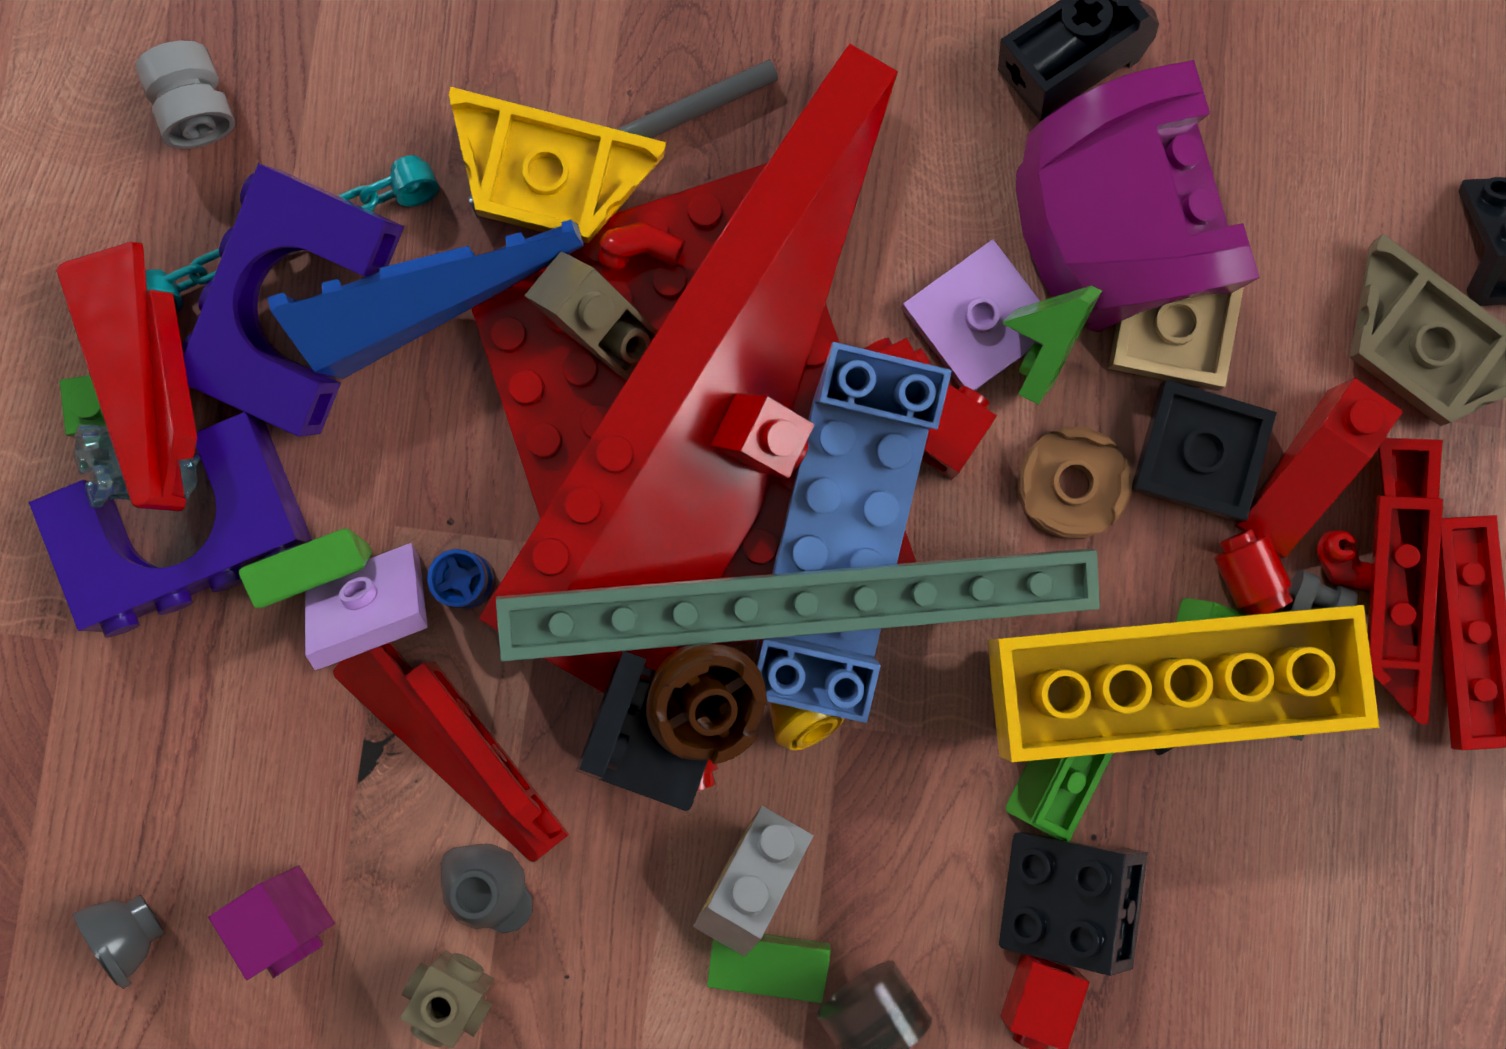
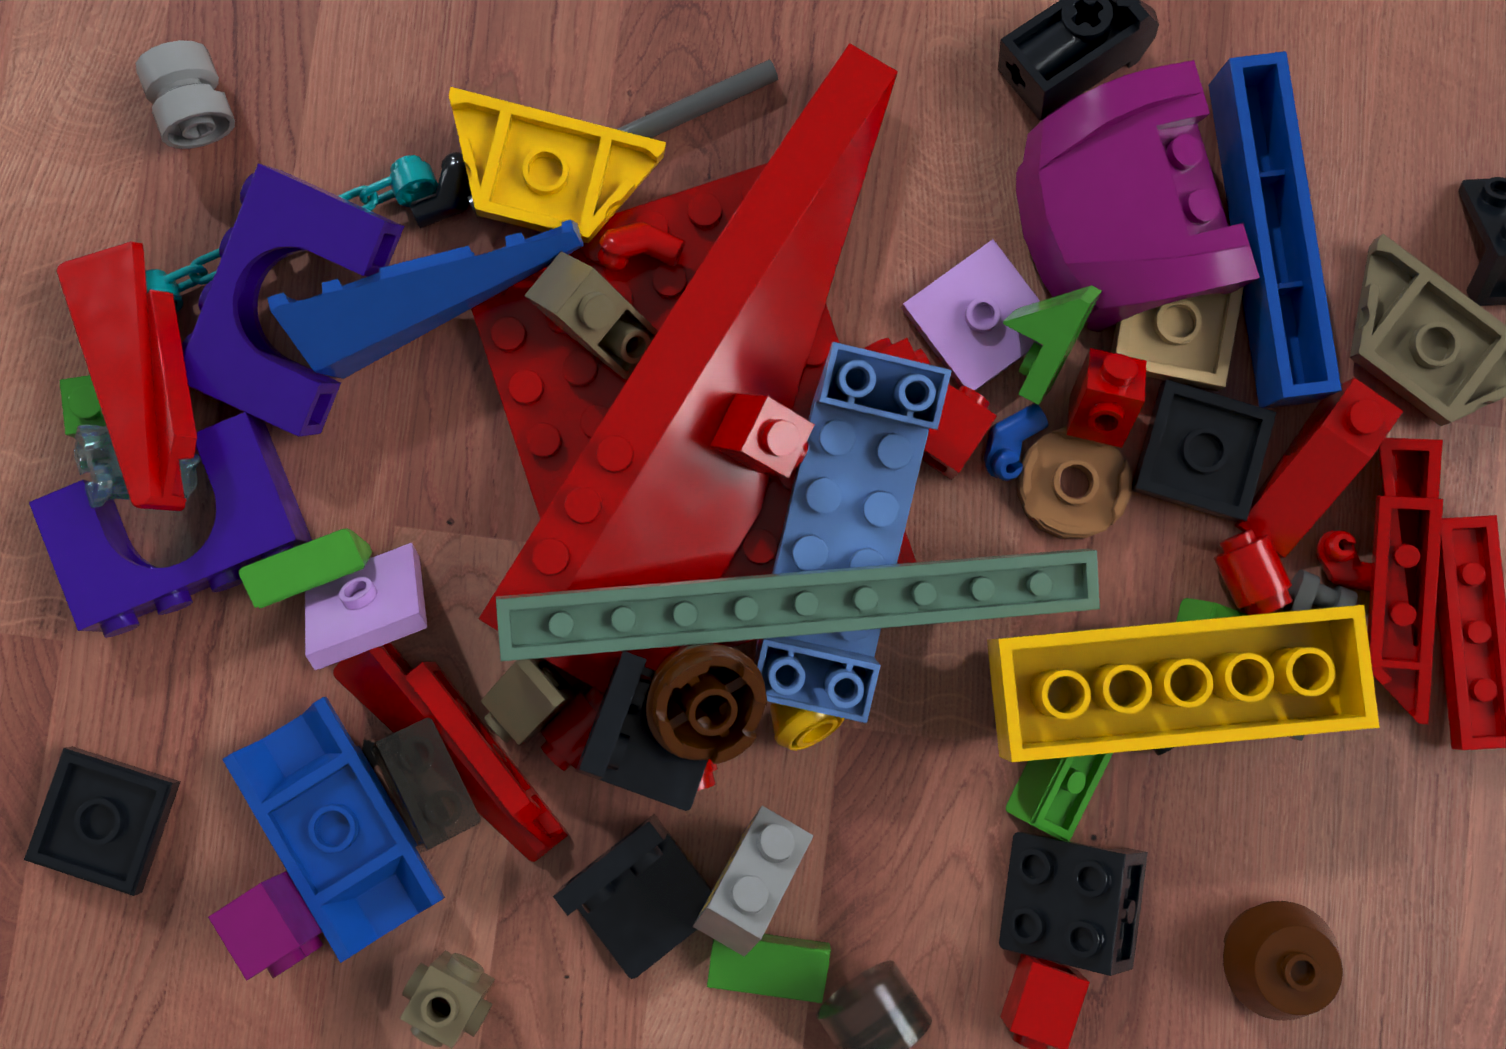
(102, 820): none -> black plate
(119, 935): dark grey piece -> none
(334, 829): none -> blue piece
(425, 784): none -> clear smoke bracket
(449, 196): none -> black arm
(452, 575): blue wheel -> none
(485, 888): dark grey piece -> none
(526, 699): none -> dark tan slope
(570, 729): none -> red brick
(638, 896): none -> black bracket
(1006, 441): none -> blue arm
(1106, 397): none -> red brick
(1271, 197): none -> blue brick
(1282, 960): none -> reddish brown cone

